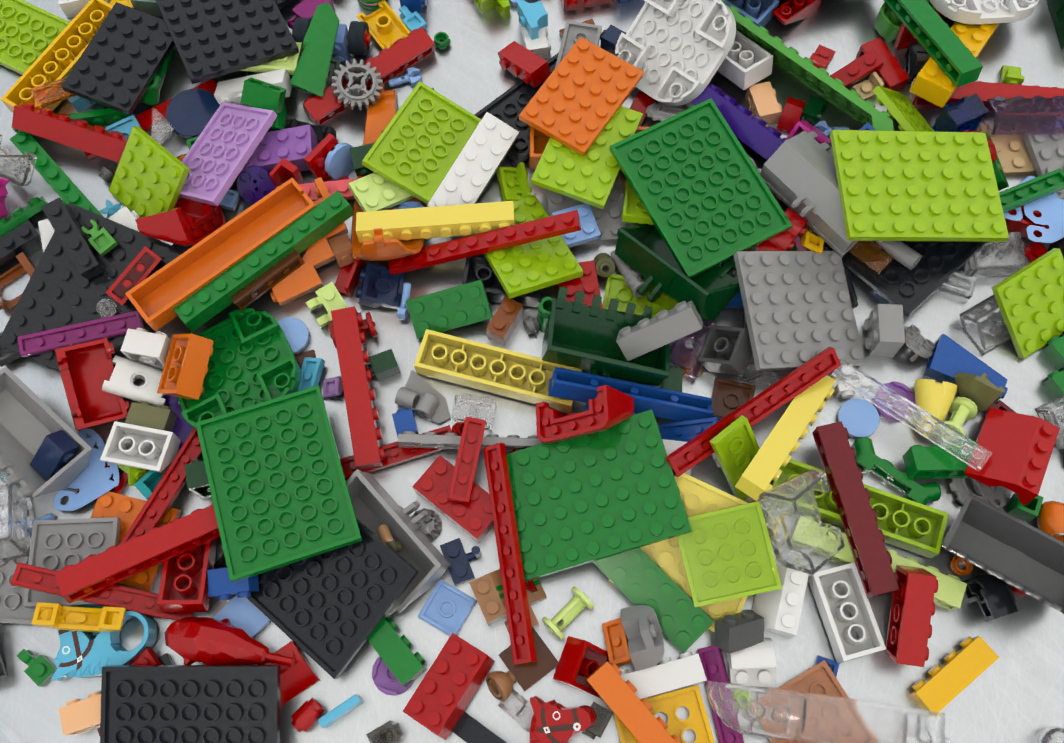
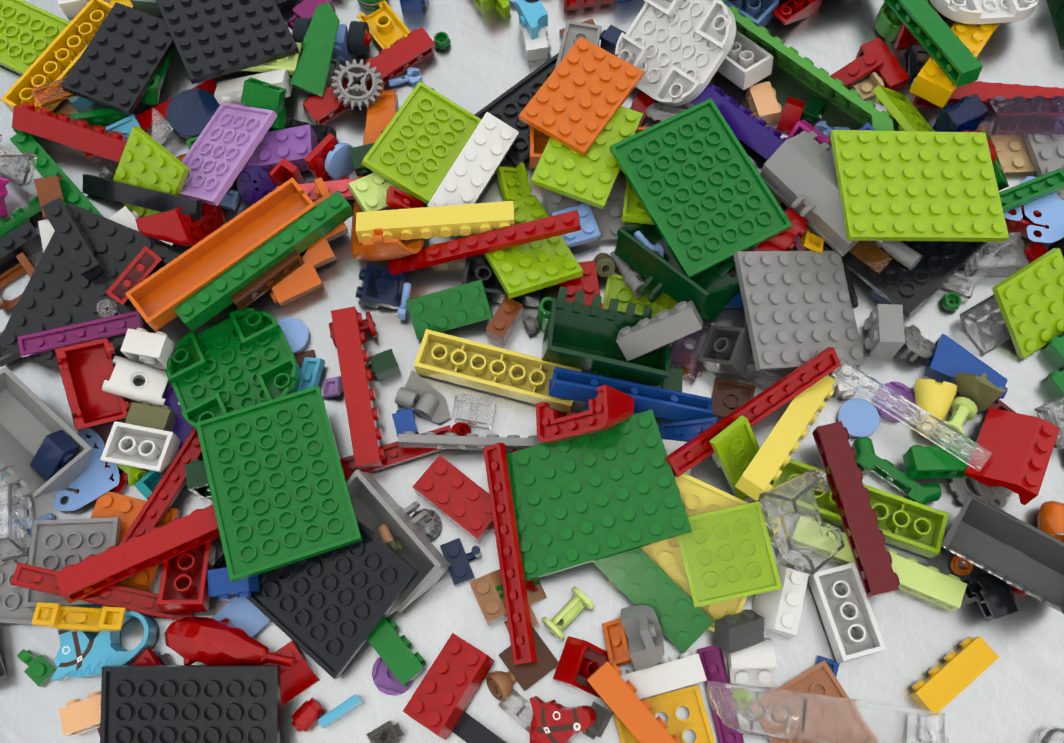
(48, 190): none -> dark orange panel
(100, 239): bright green plate -> none
(110, 209): medium azure plant -> none
(140, 196): none -> black tile
(185, 366): orange slope -> none
(330, 299): yellowish green plate -> none
(341, 248): nougat brick -> none
(348, 278): red panel -> none
(399, 200): none -> red slope
(412, 20): medium azure plate -> none
(447, 608): light blue tile -> none
(467, 460): red plate -> none
(524, 64): red brick -> none
(657, 247): none -> light blue bar
(822, 57): red plate -> none
(911, 616): red brick -> none
(954, 297): none -> green plate
(1011, 75): lime bracket -> none
(1024, 512): green brick -> none

